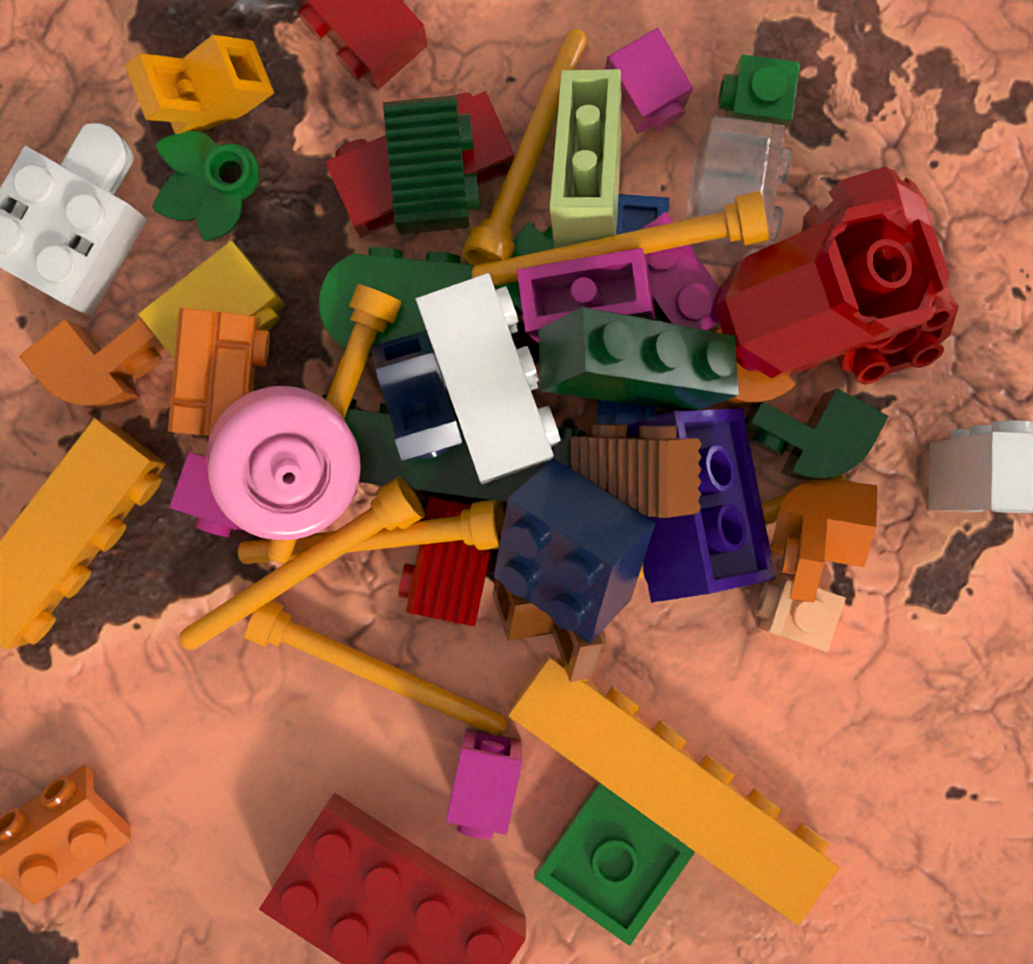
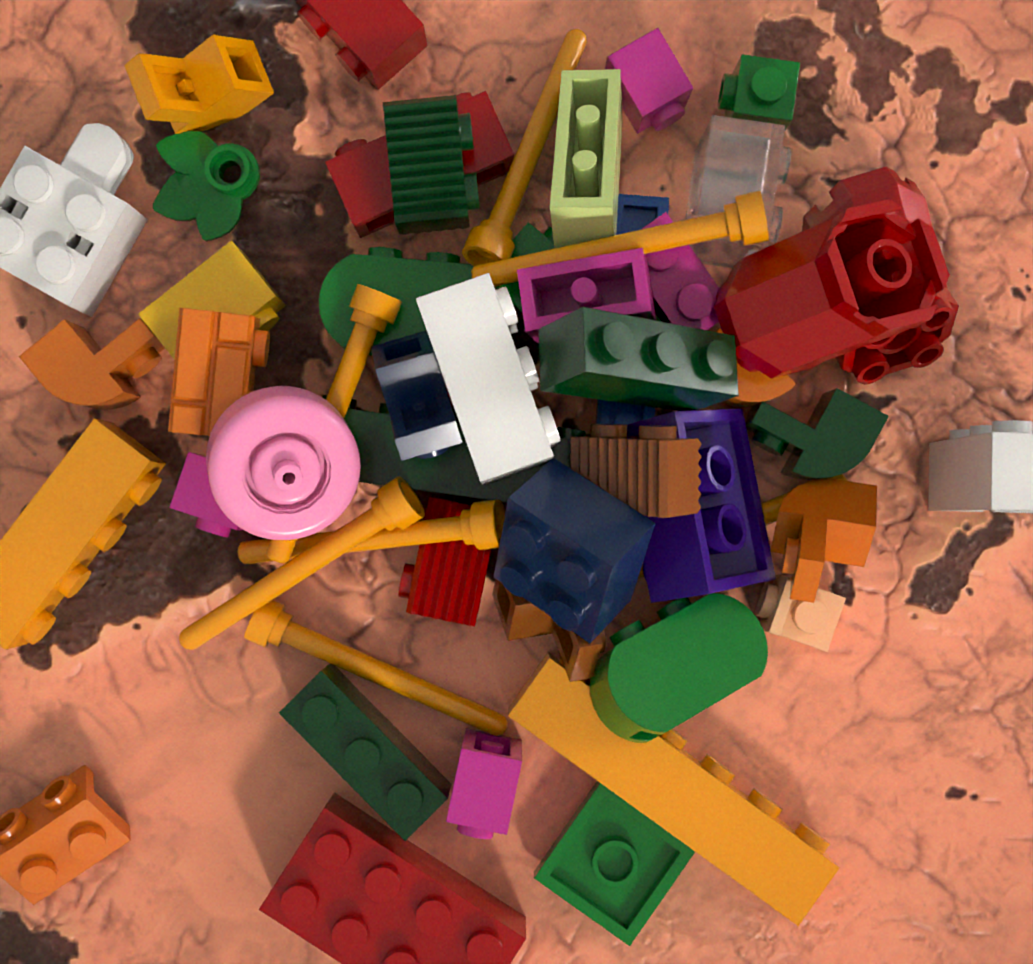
(367, 751): none -> dark green brick
(677, 665): none -> green brick

